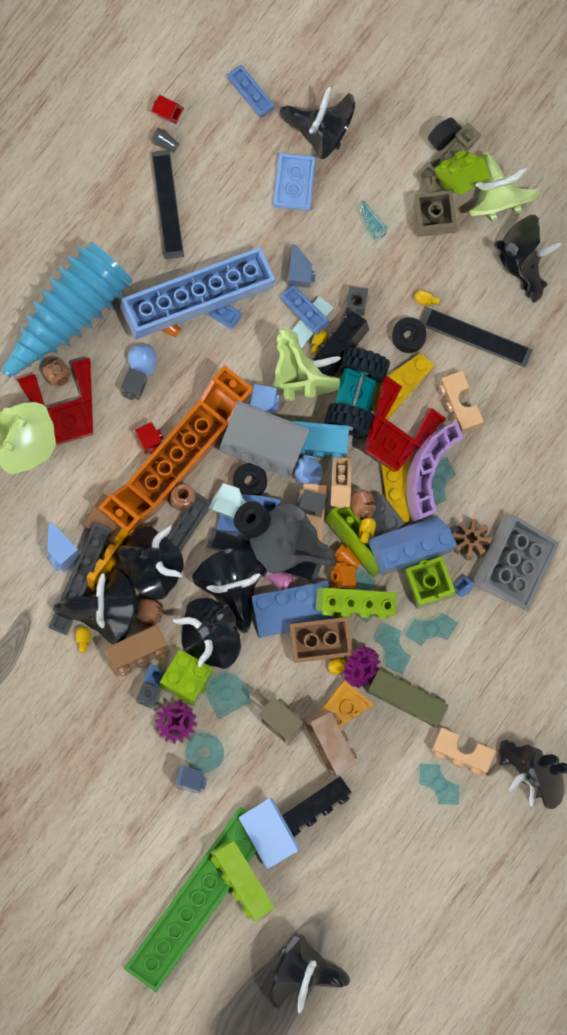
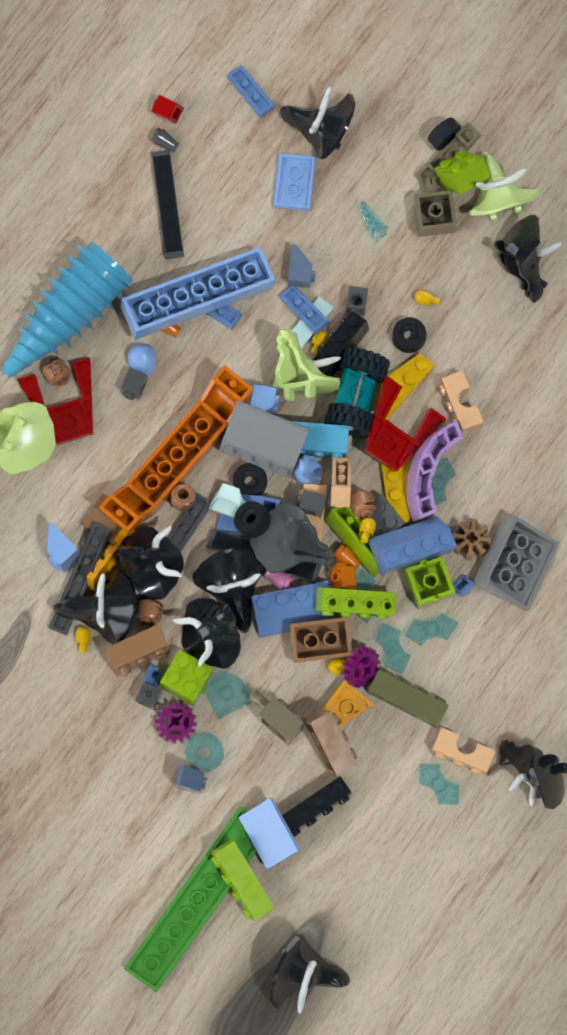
(149, 437): red brick -> none
(477, 337): black tile -> none

